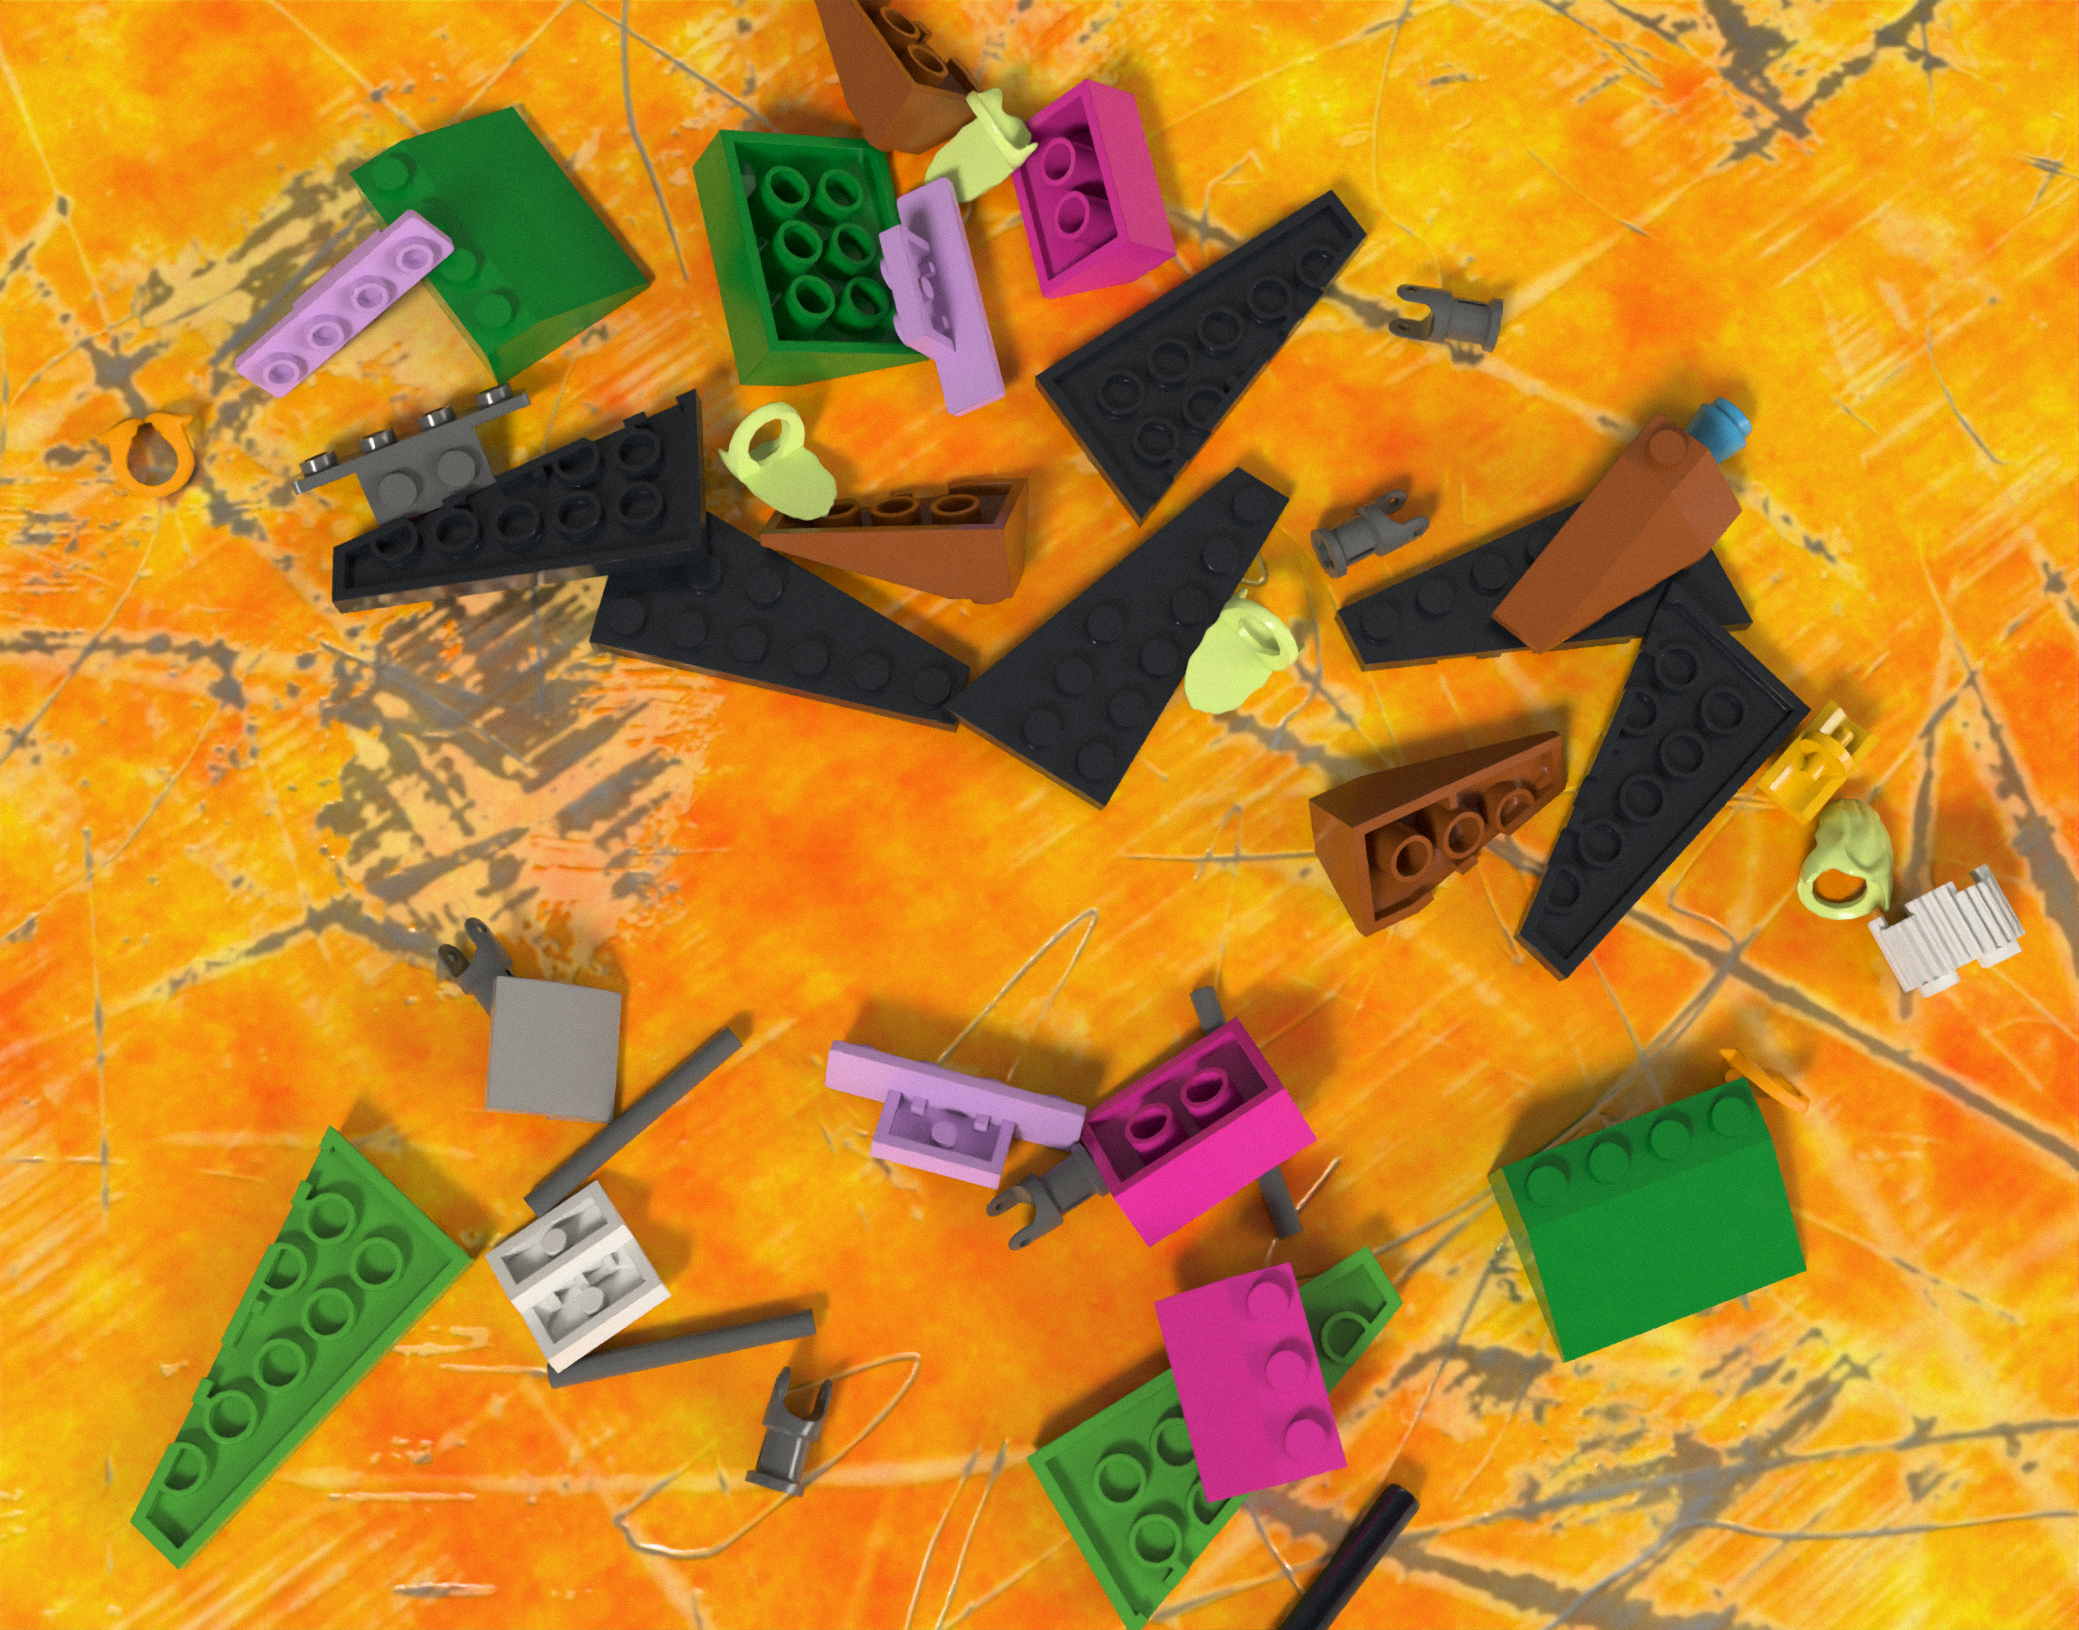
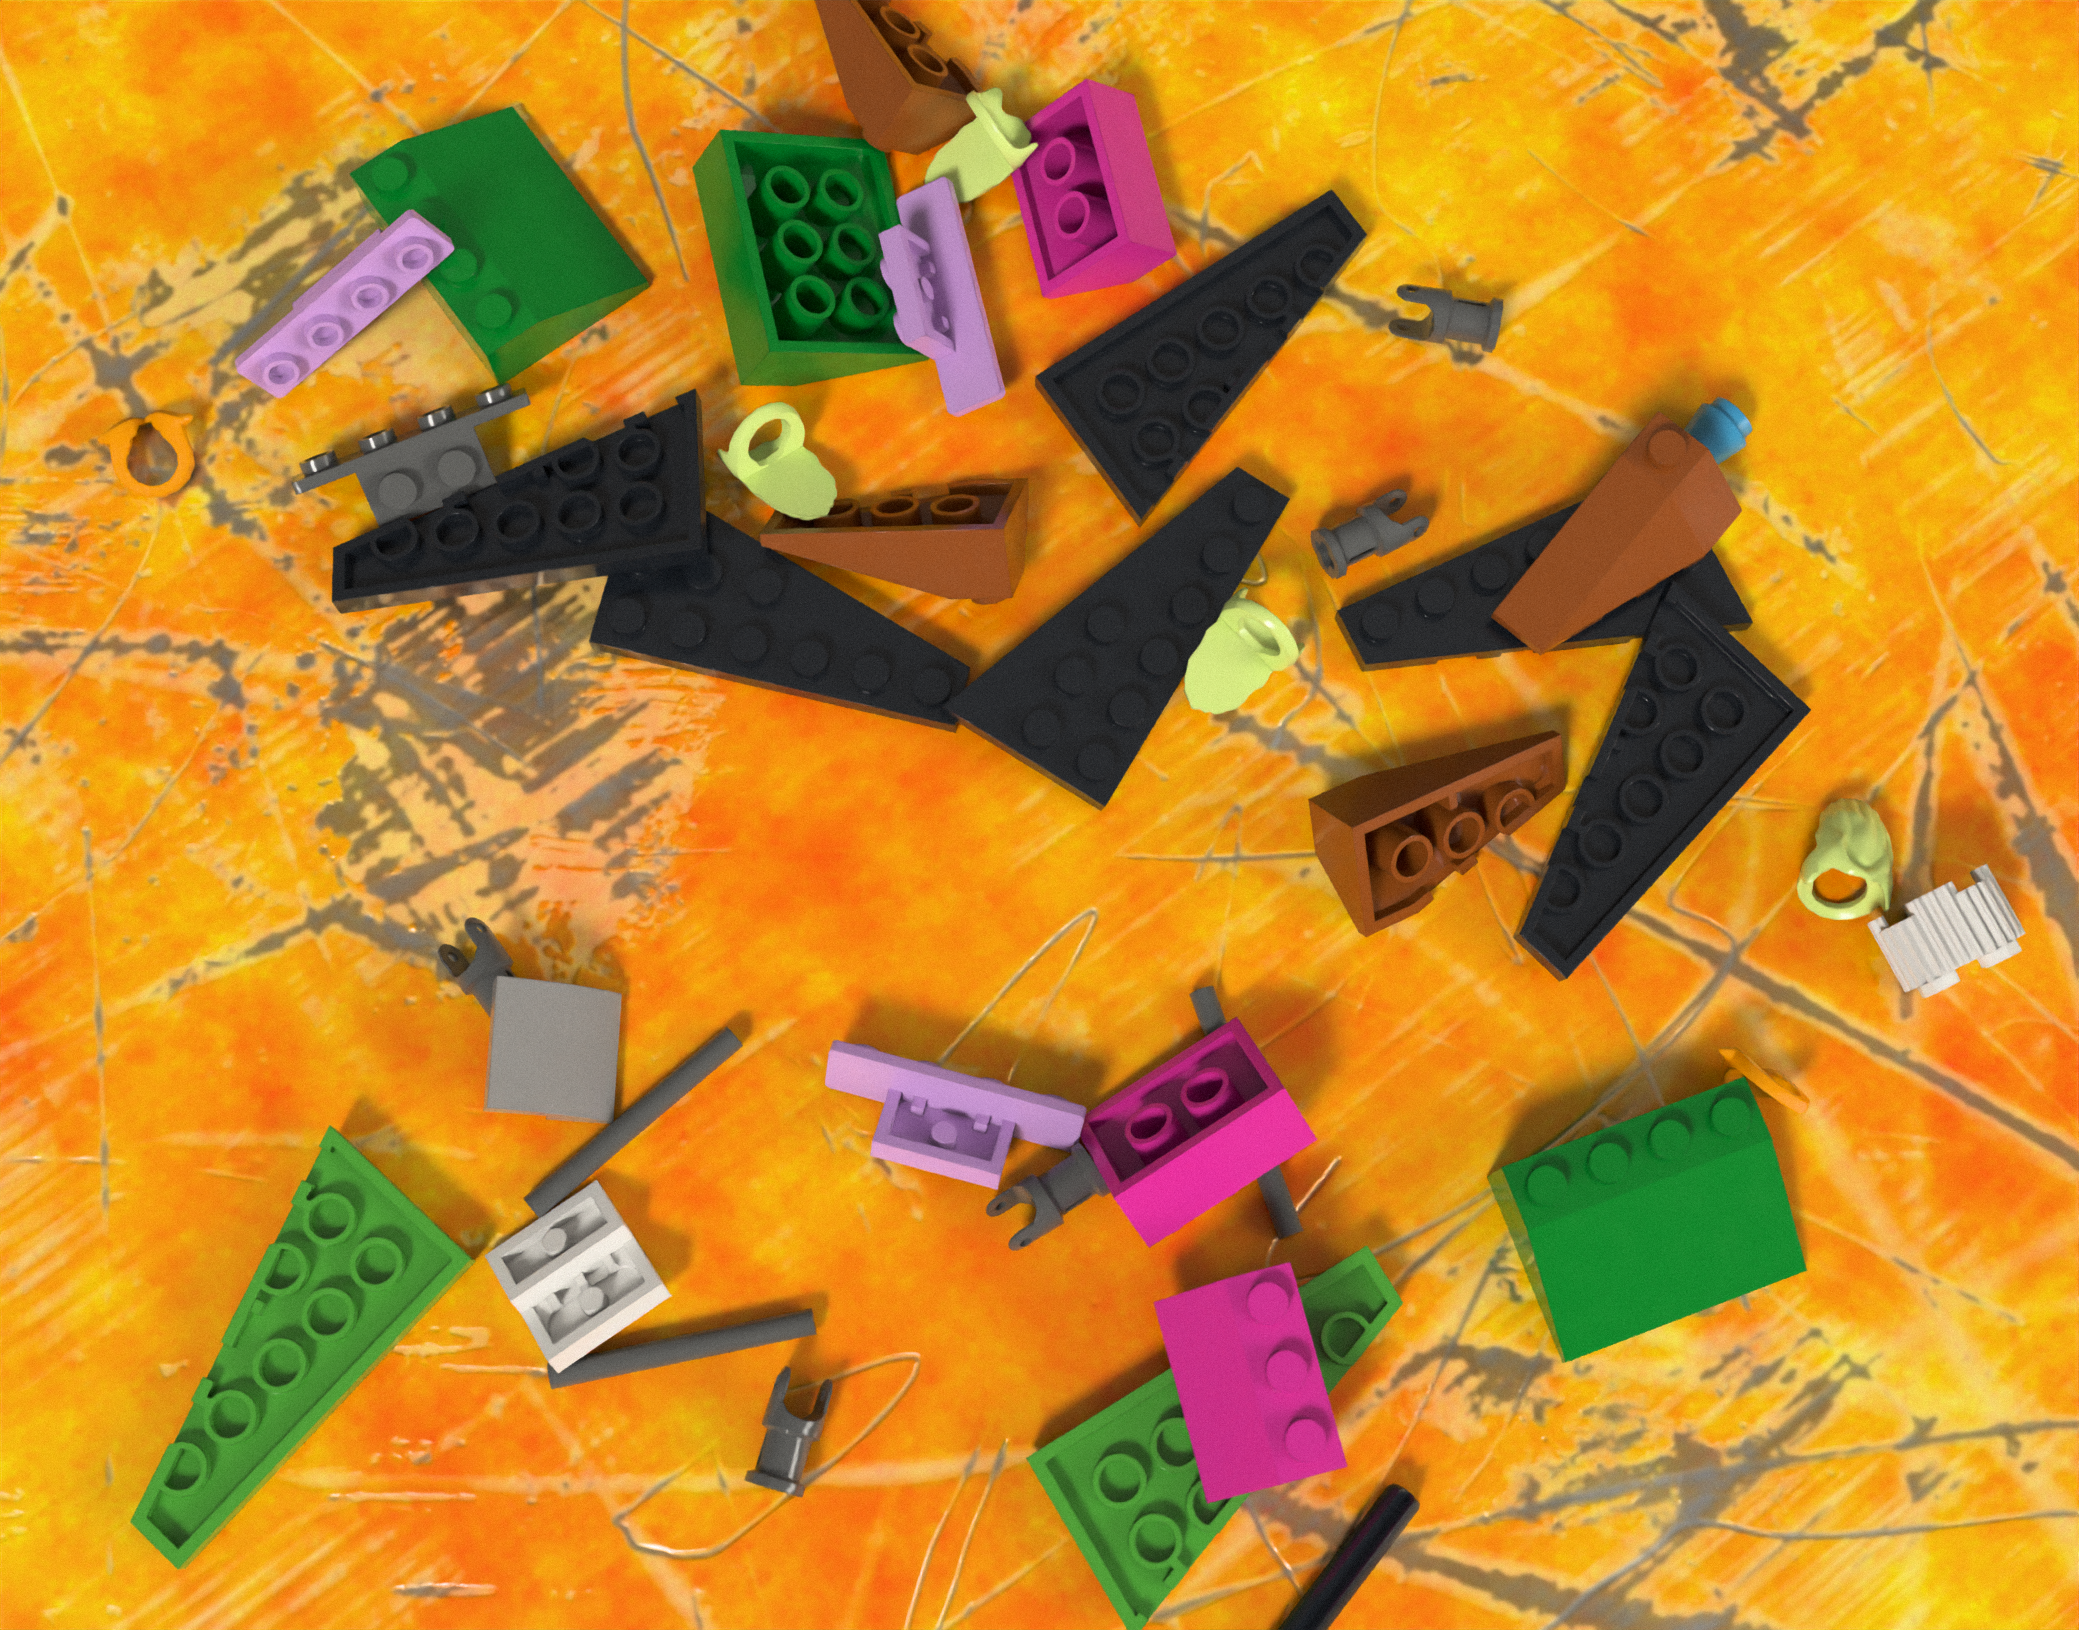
(1816, 763): yellow hips -> none

